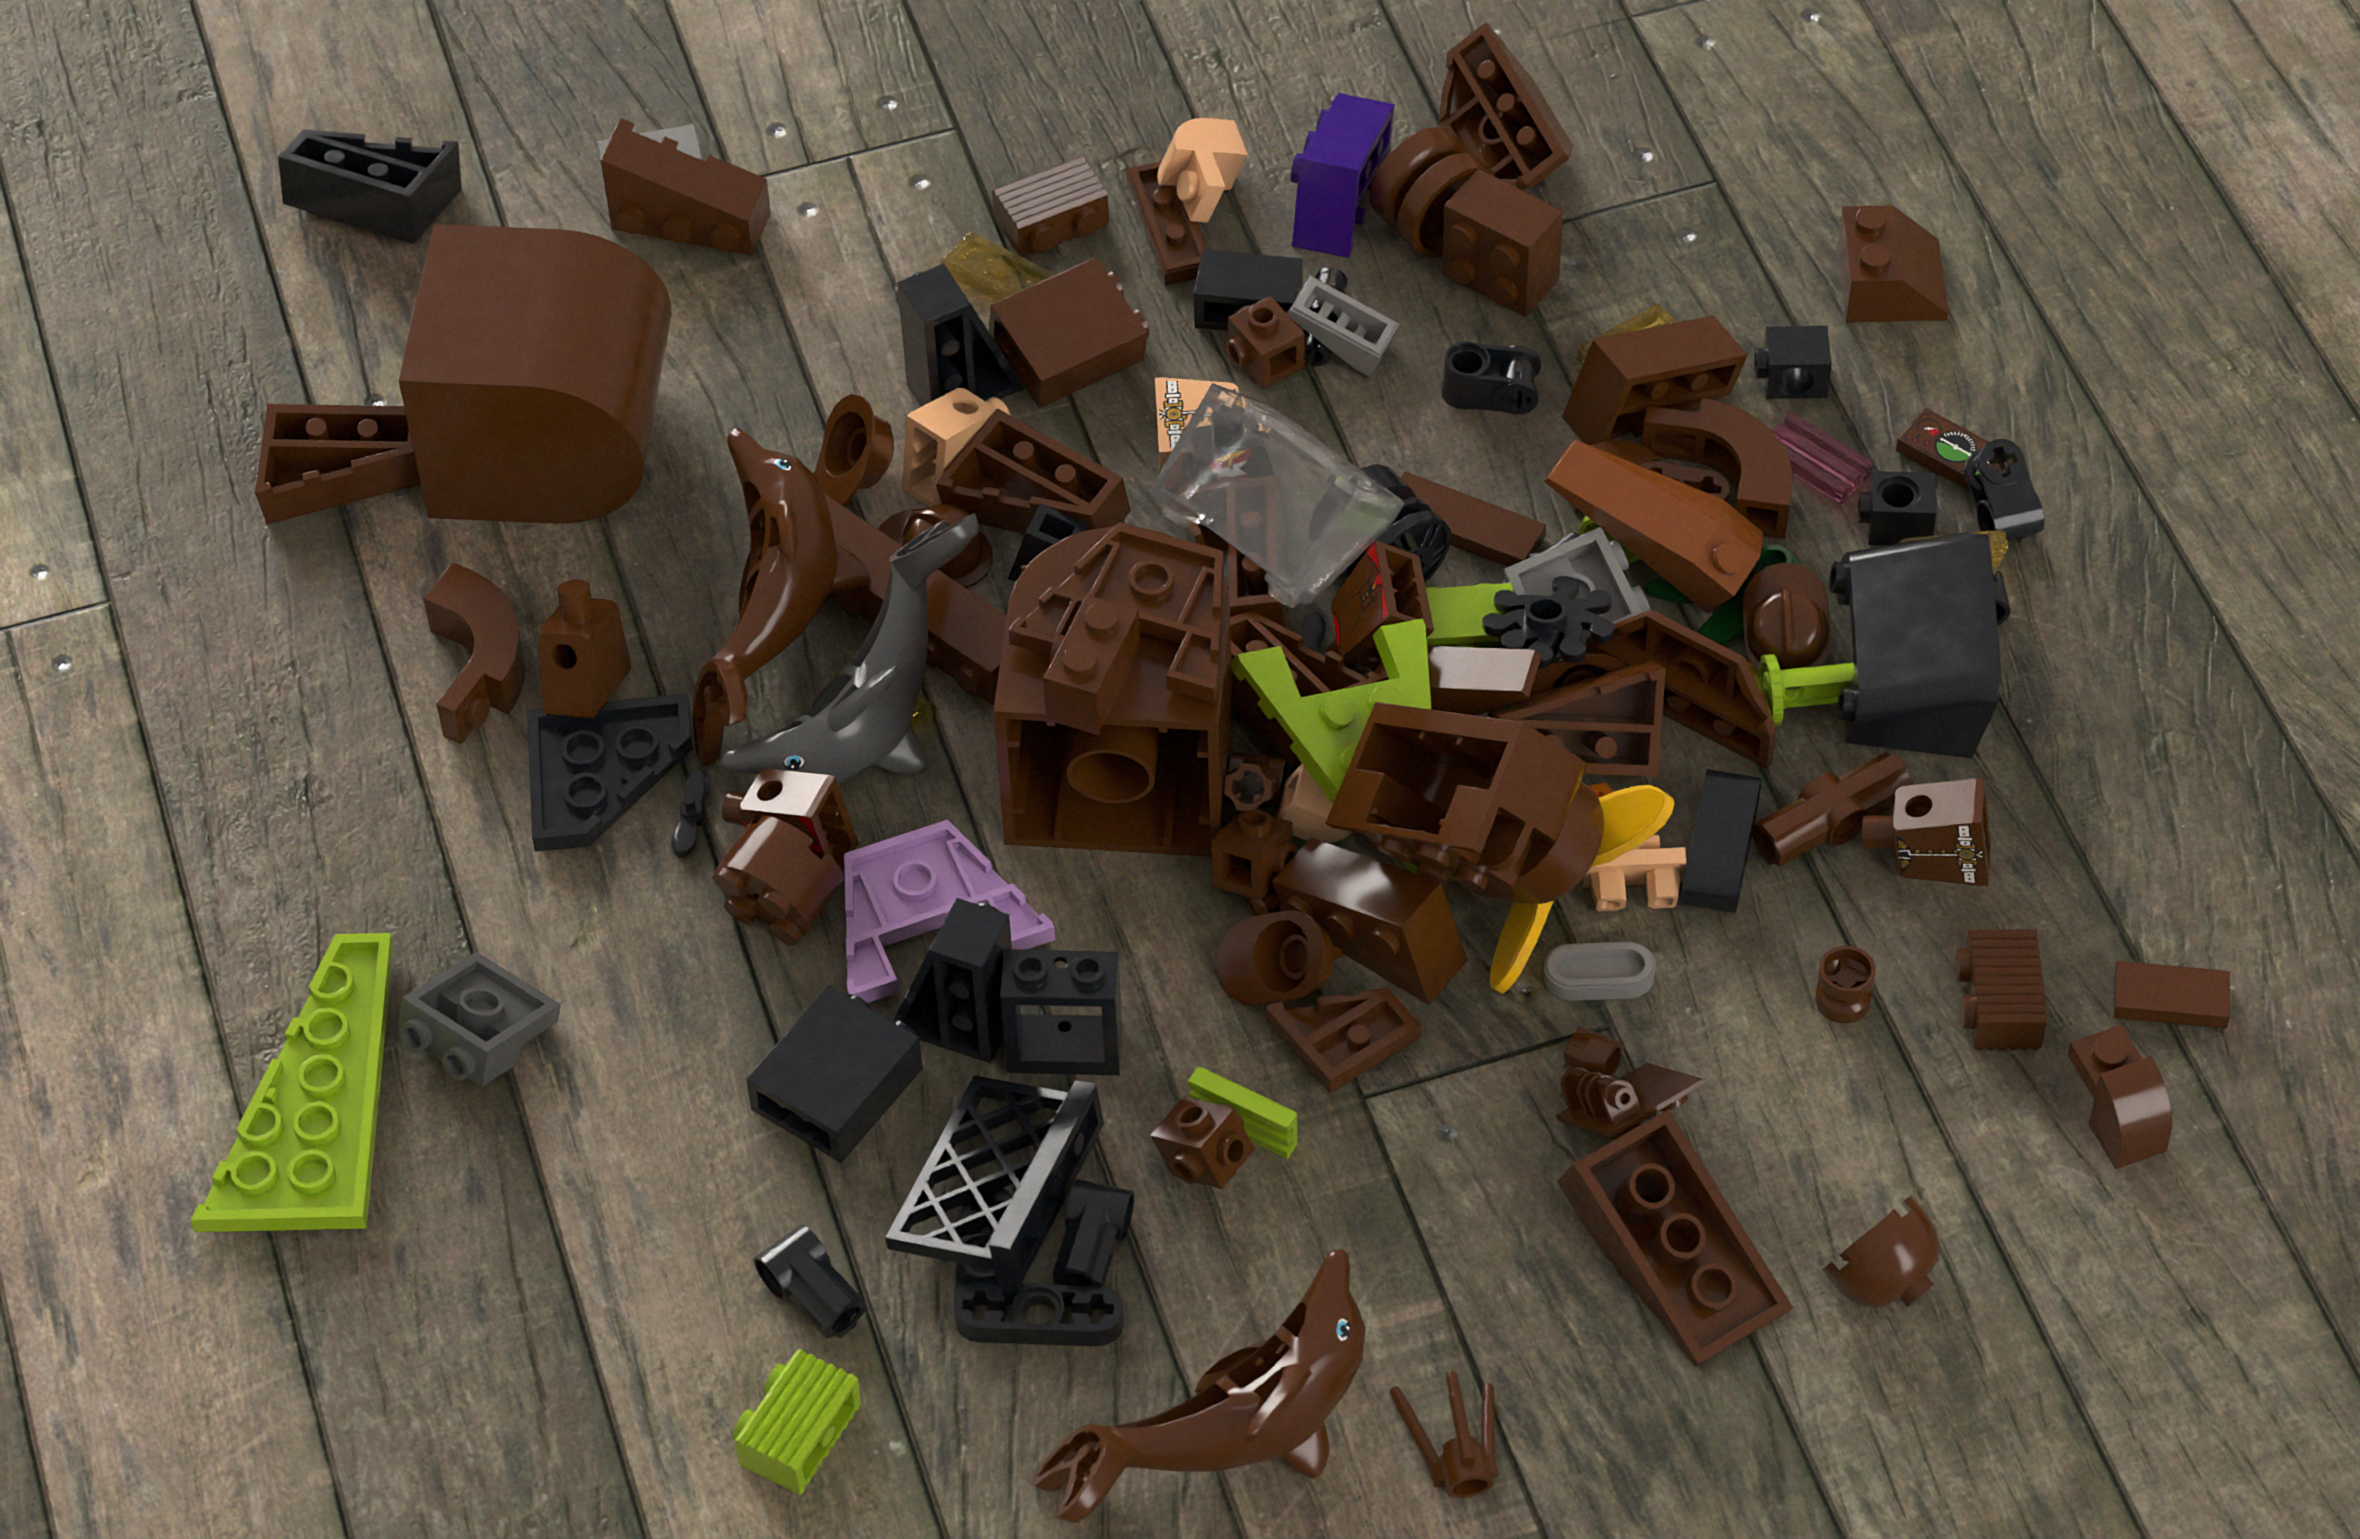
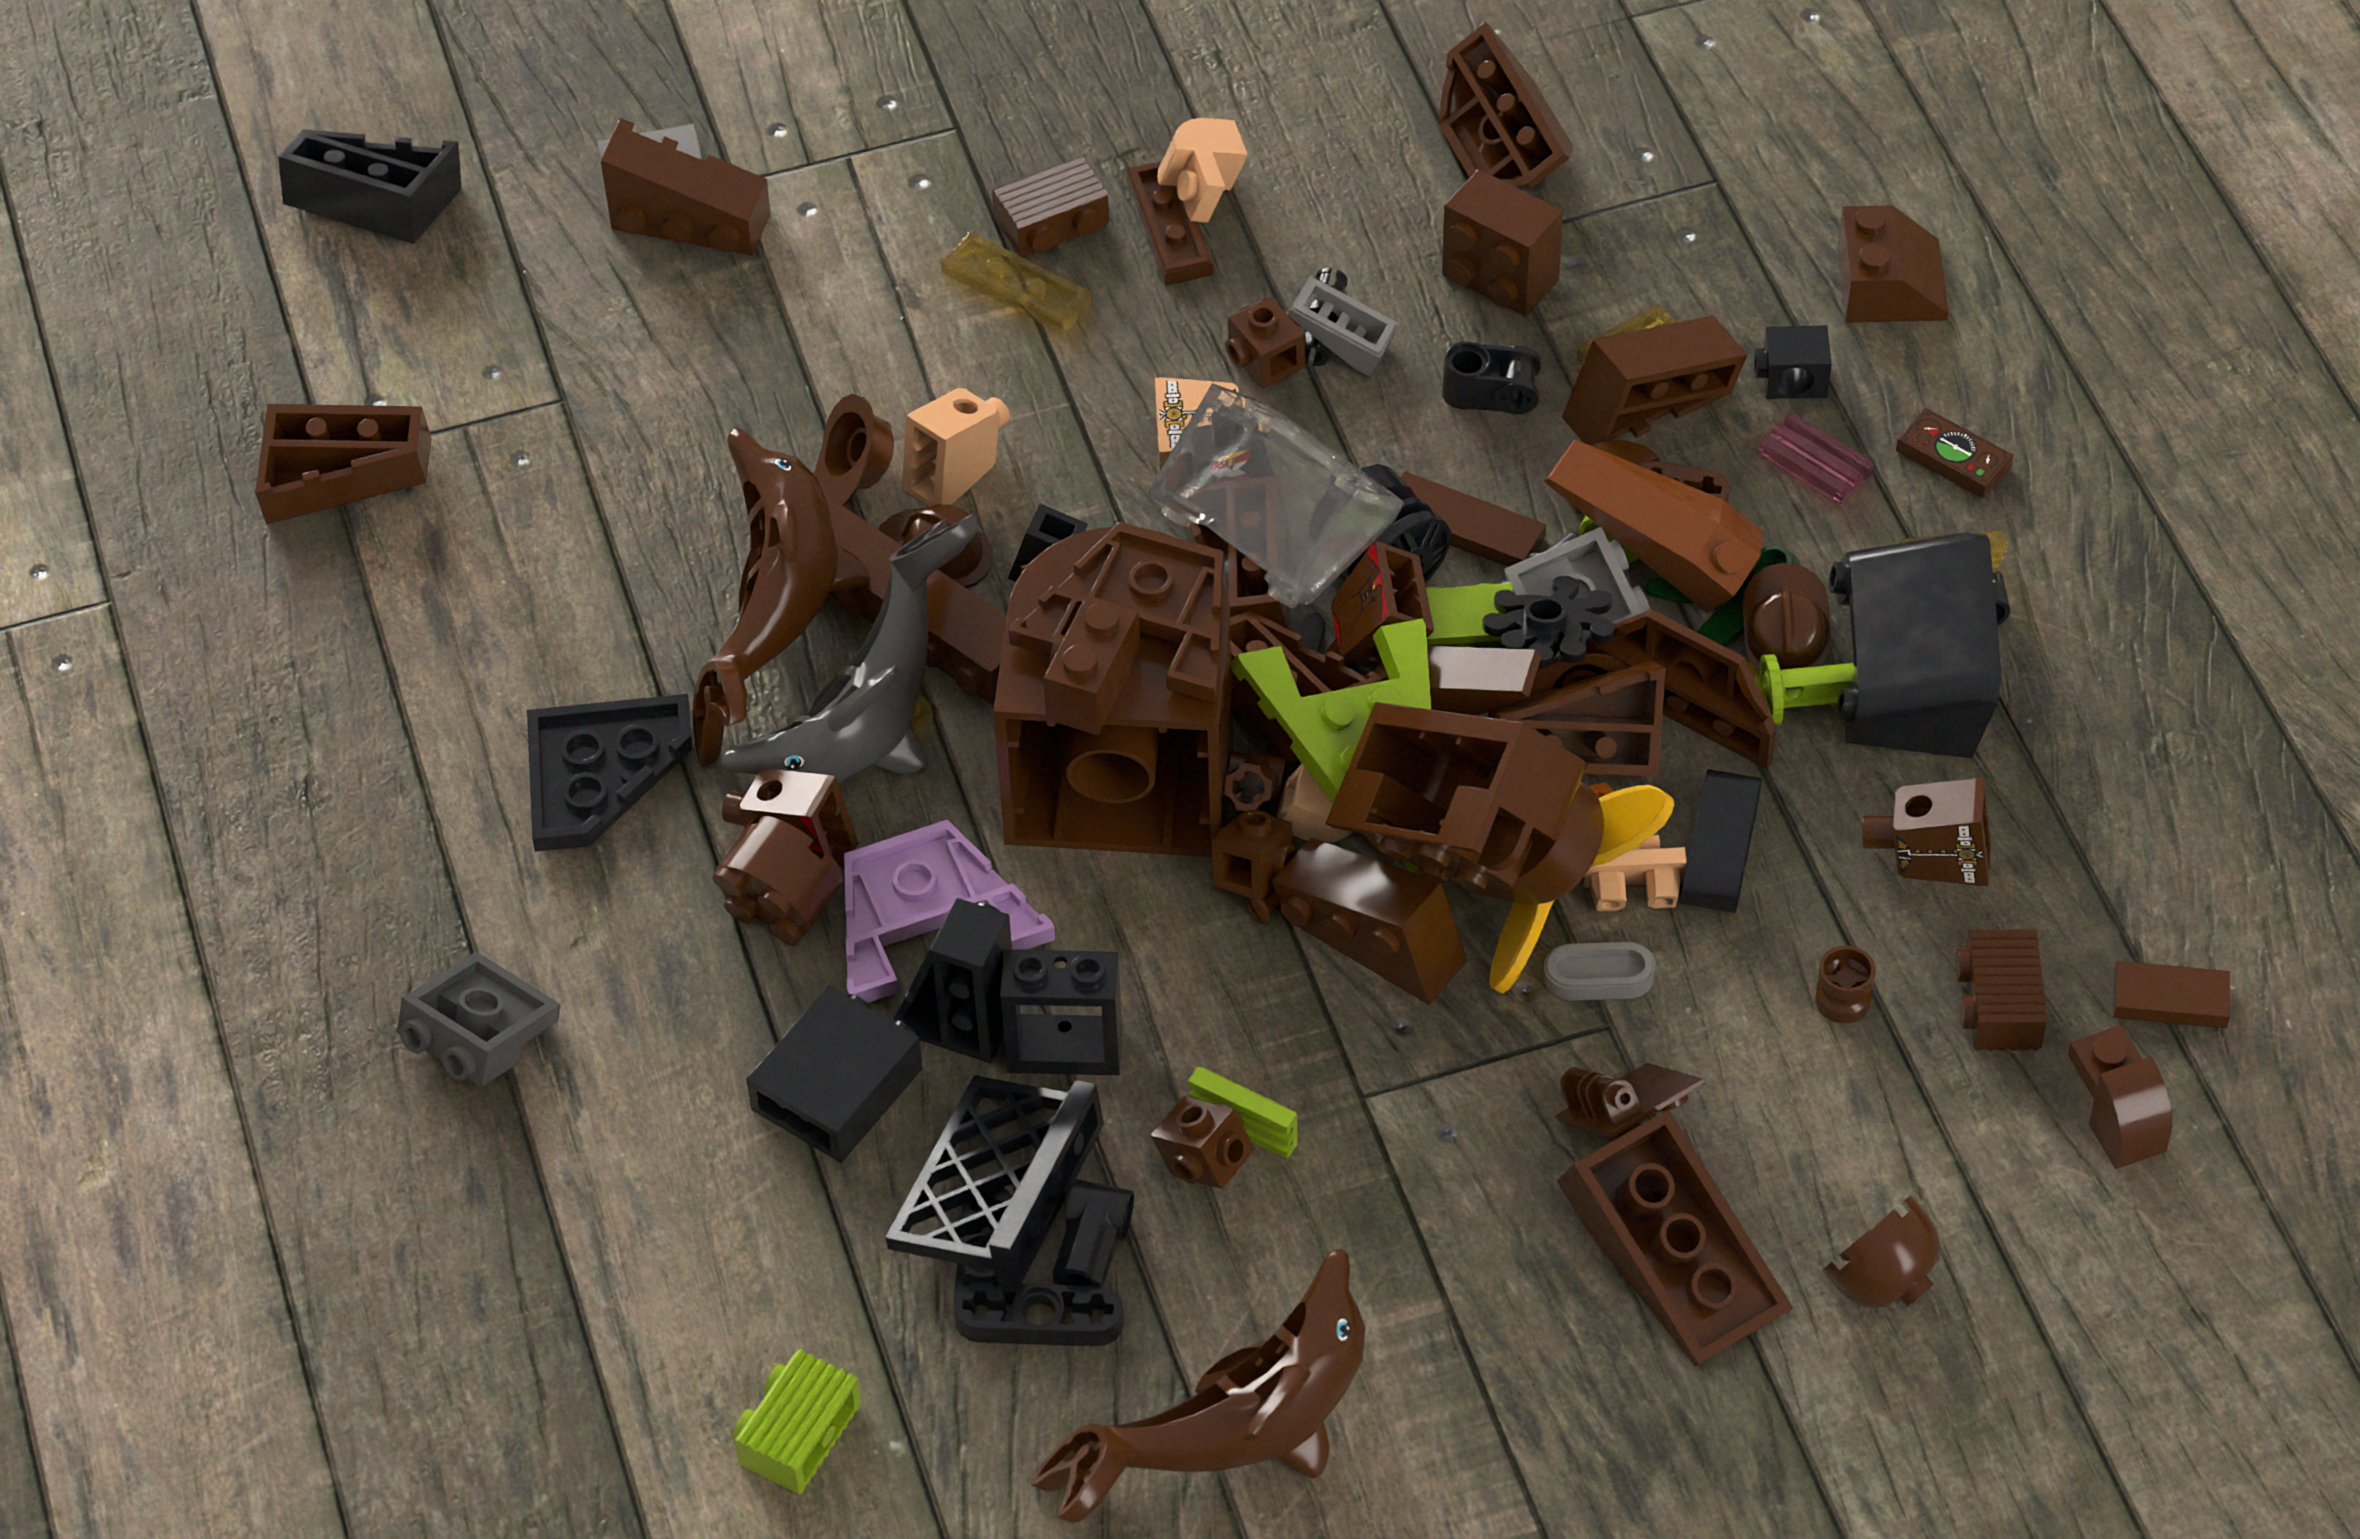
(314, 1116): lime wing -> none
(480, 618): reddish brown arch -> none
(532, 373): reddish brown brick -> none
(581, 652): reddish brown torso -> none
(691, 812): black piece -> none
(803, 1272): black piece -> none
(948, 342): black wedge -> none
(1016, 468): reddish brown wedge -> none
(1068, 331): reddish brown brick -> none
(1236, 279): black brick -> none
(1275, 958): reddish brown piece -> none
(1337, 171): dark purple wedge -> none
(1345, 1033): reddish brown wing -> none
(1417, 184): reddish brown wheel -> none
(1465, 1465): reddish brown plant -> none
(1593, 1052): reddish brown hose -> none
(1735, 447): reddish brown arch -> none
(1830, 809): reddish brown piece -> none
(1898, 506): black brick -> none
(2006, 497): black piece -> none

